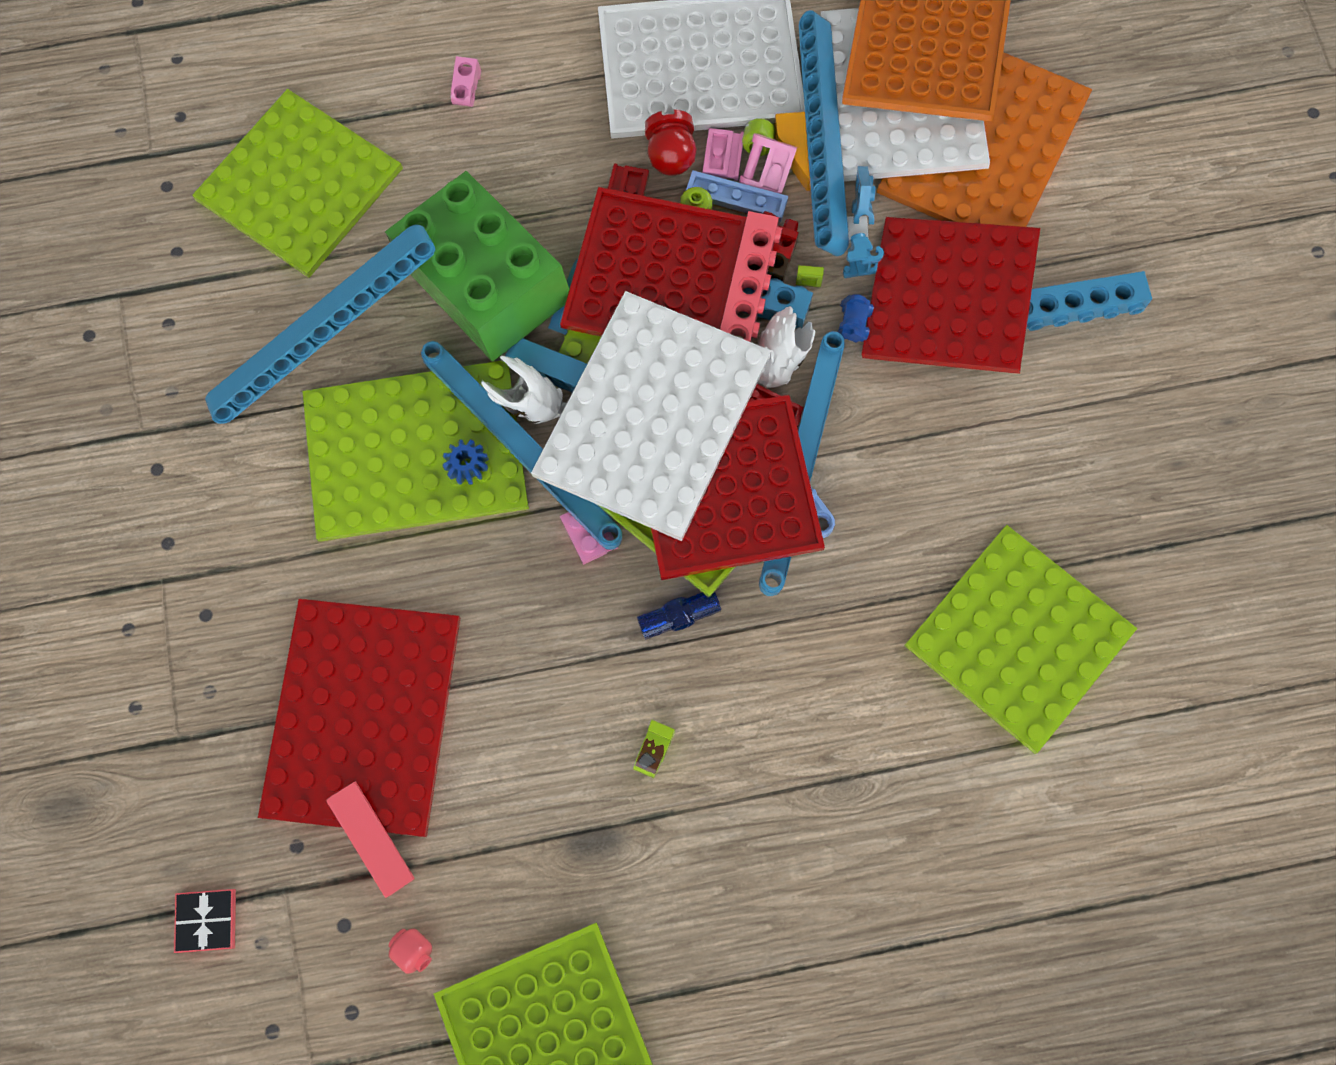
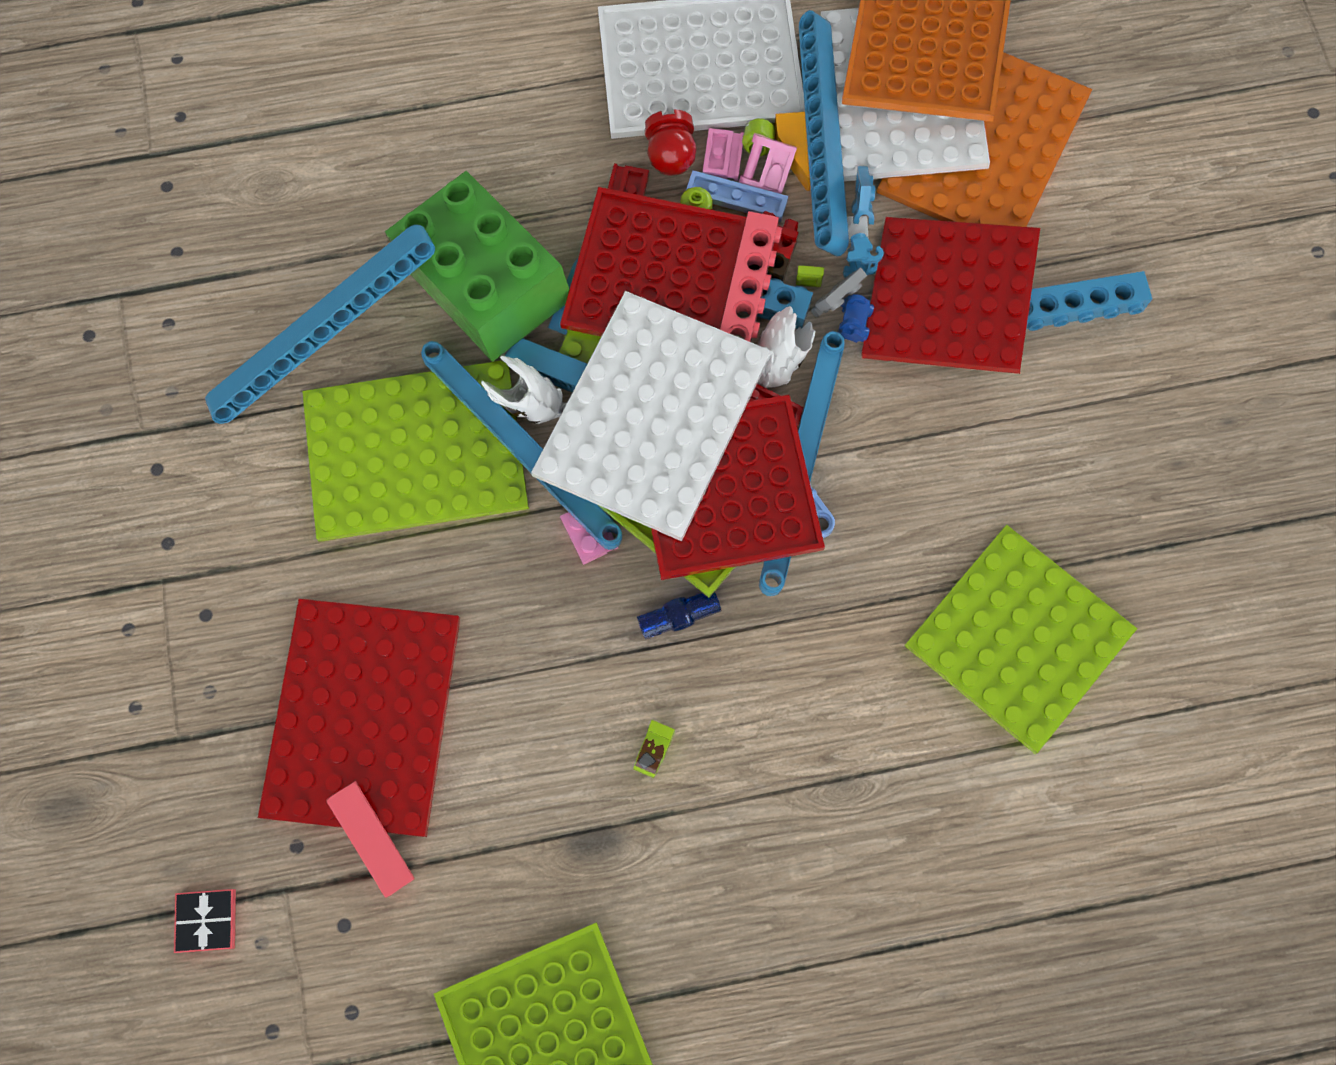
(298, 182): lime plate -> none
(410, 950): coral head -> none
(465, 81): bright pink leg -> none
(470, 470): blue gear -> none
(835, 297): none -> light grey plate

